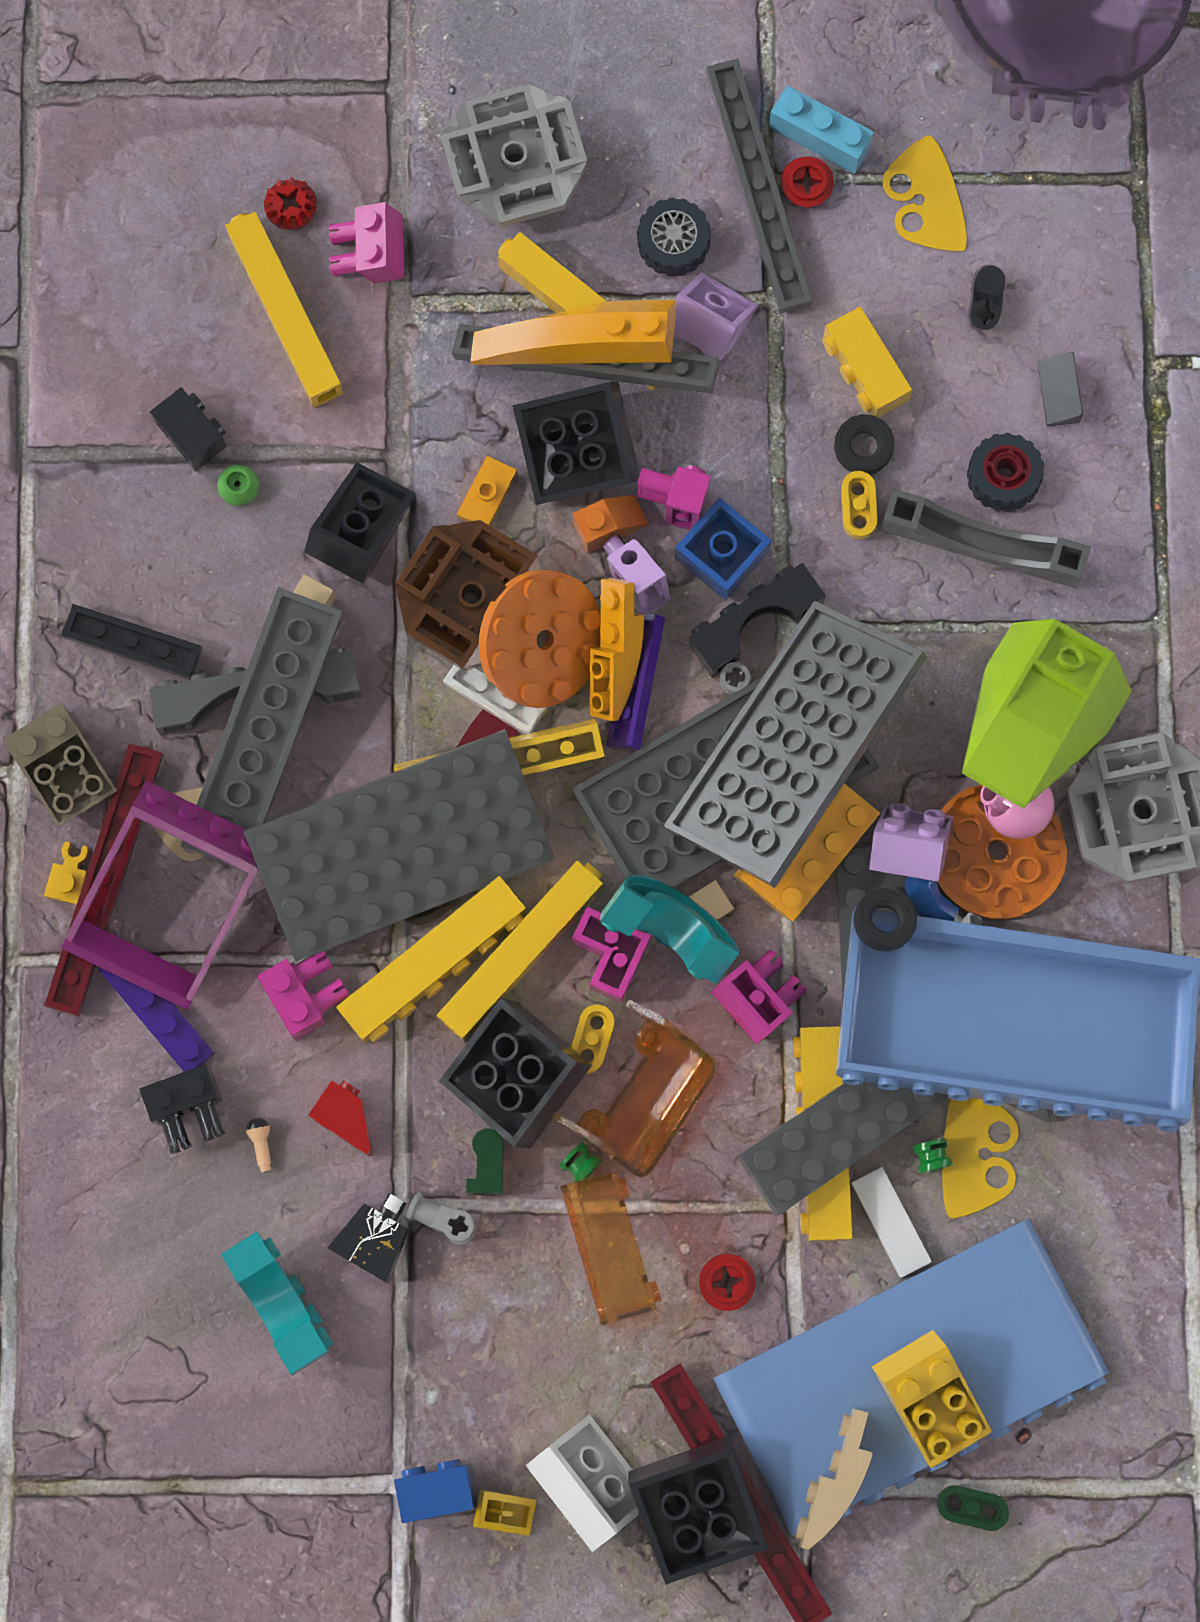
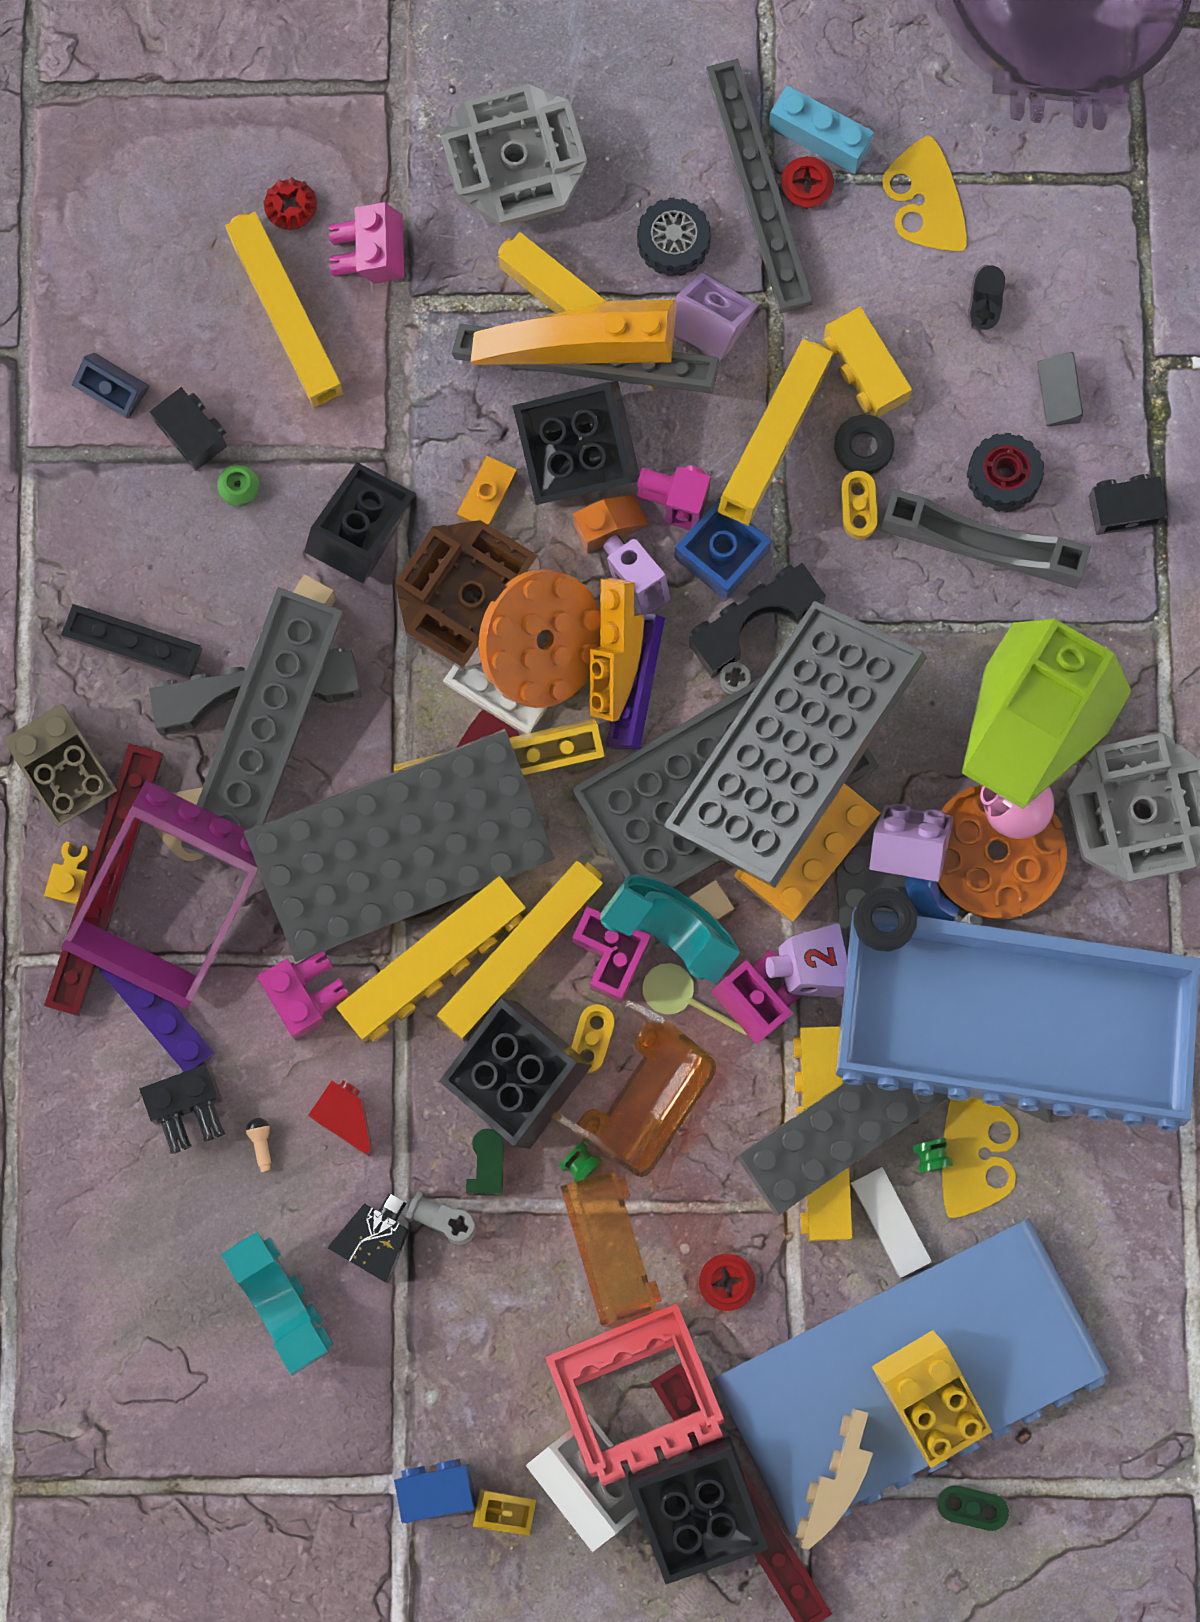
(109, 384): none -> dark blue slope
(618, 1349): none -> coral hinge
(670, 990): none -> yellowish green piece
(775, 432): none -> yellow brick
(812, 963): none -> lavender torso
(1127, 504): none -> black brick

